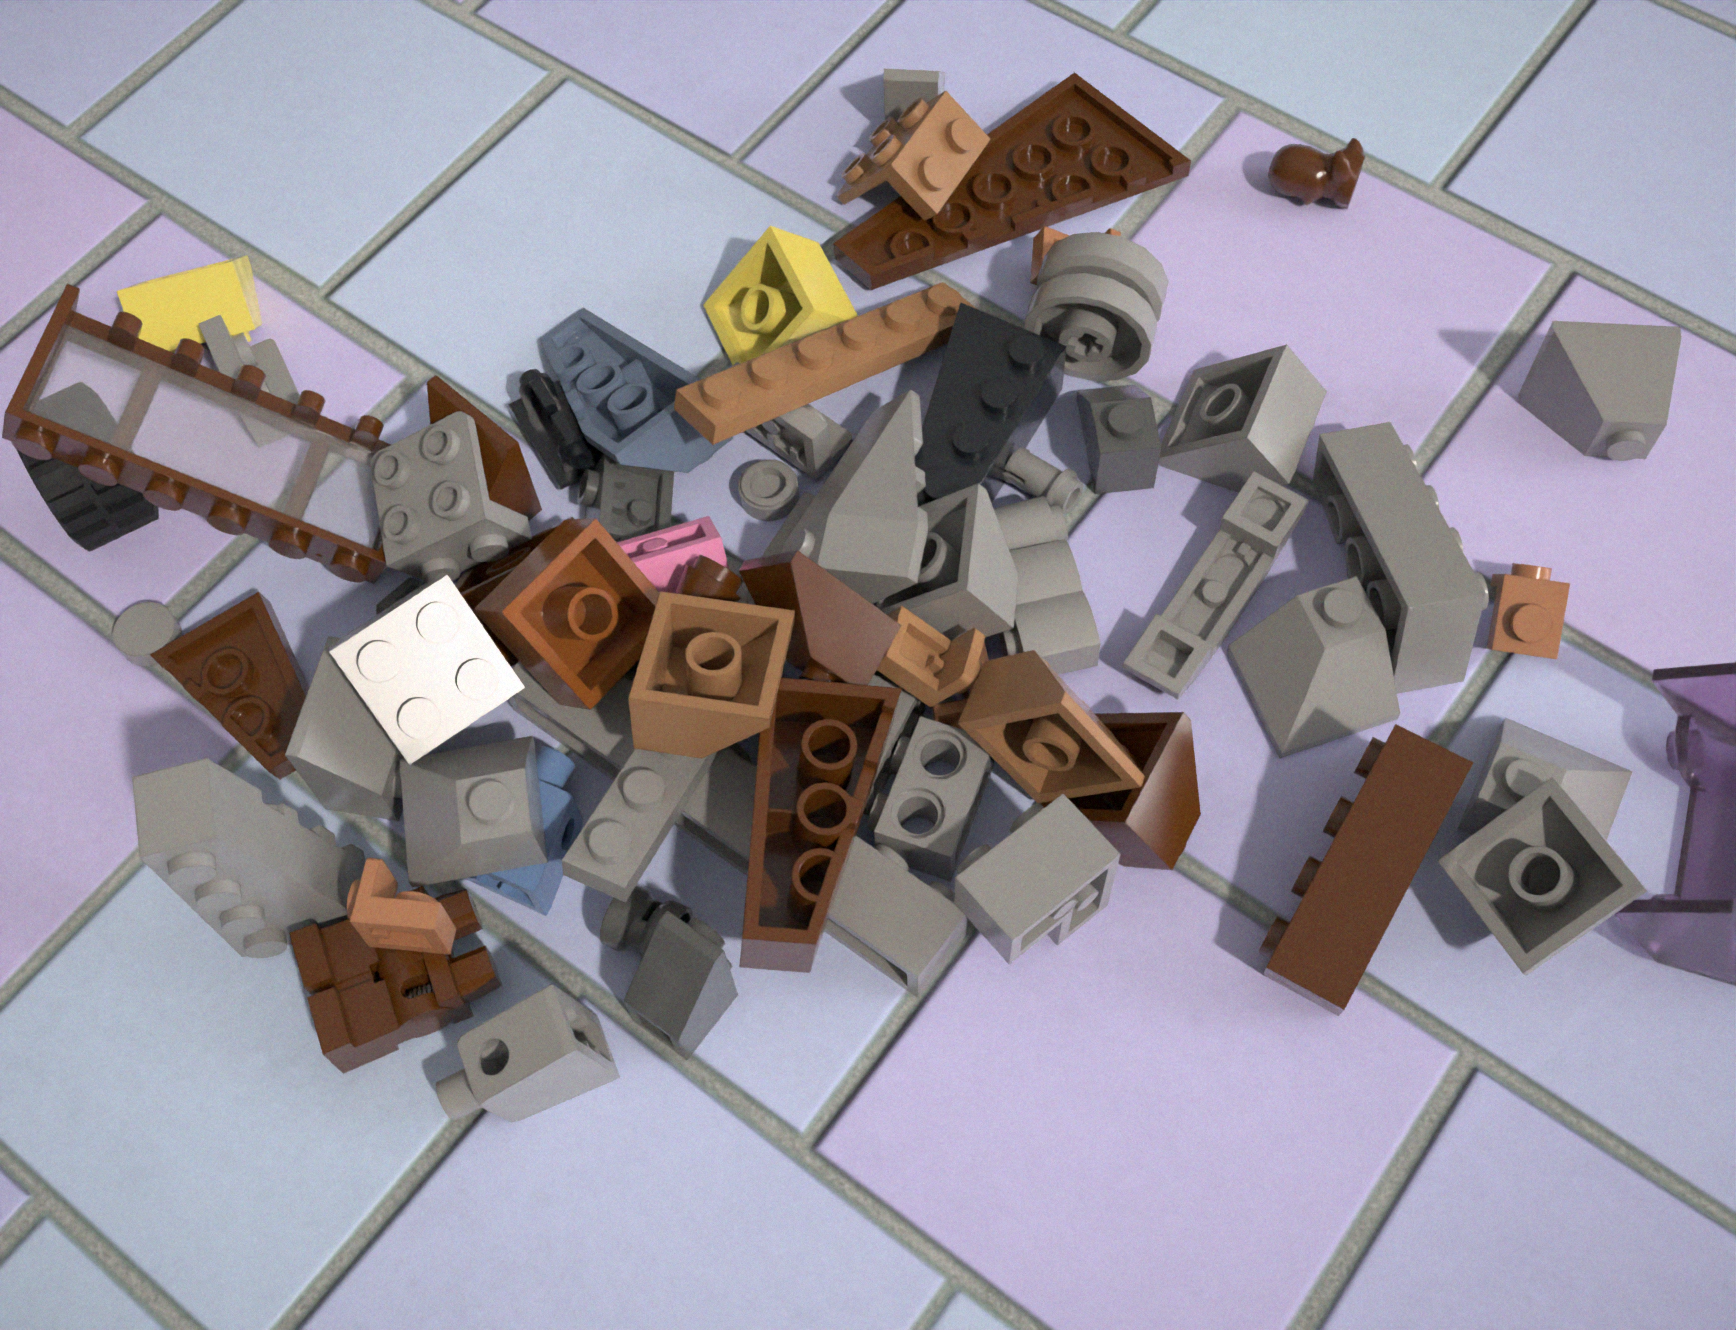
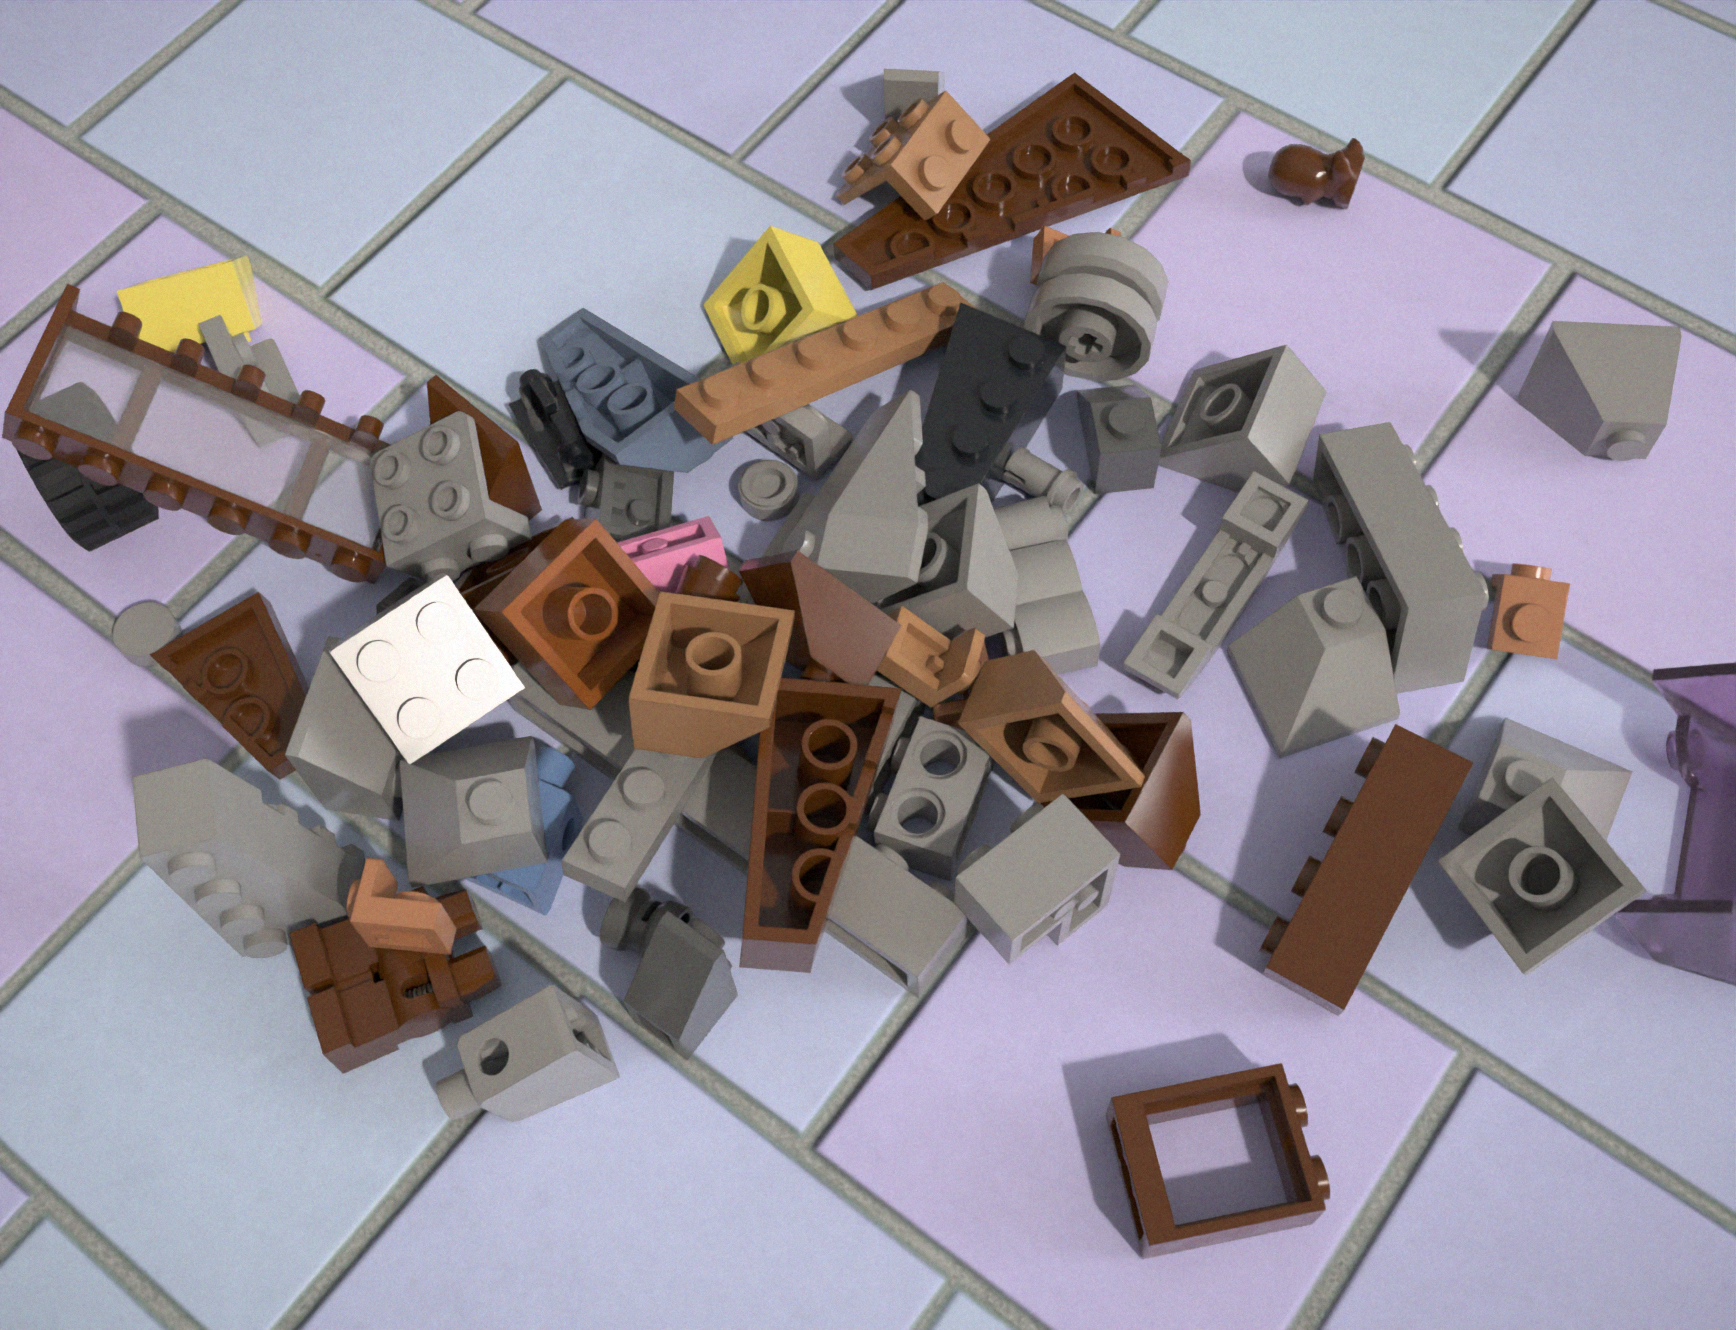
(1284, 1117): none -> reddish brown window

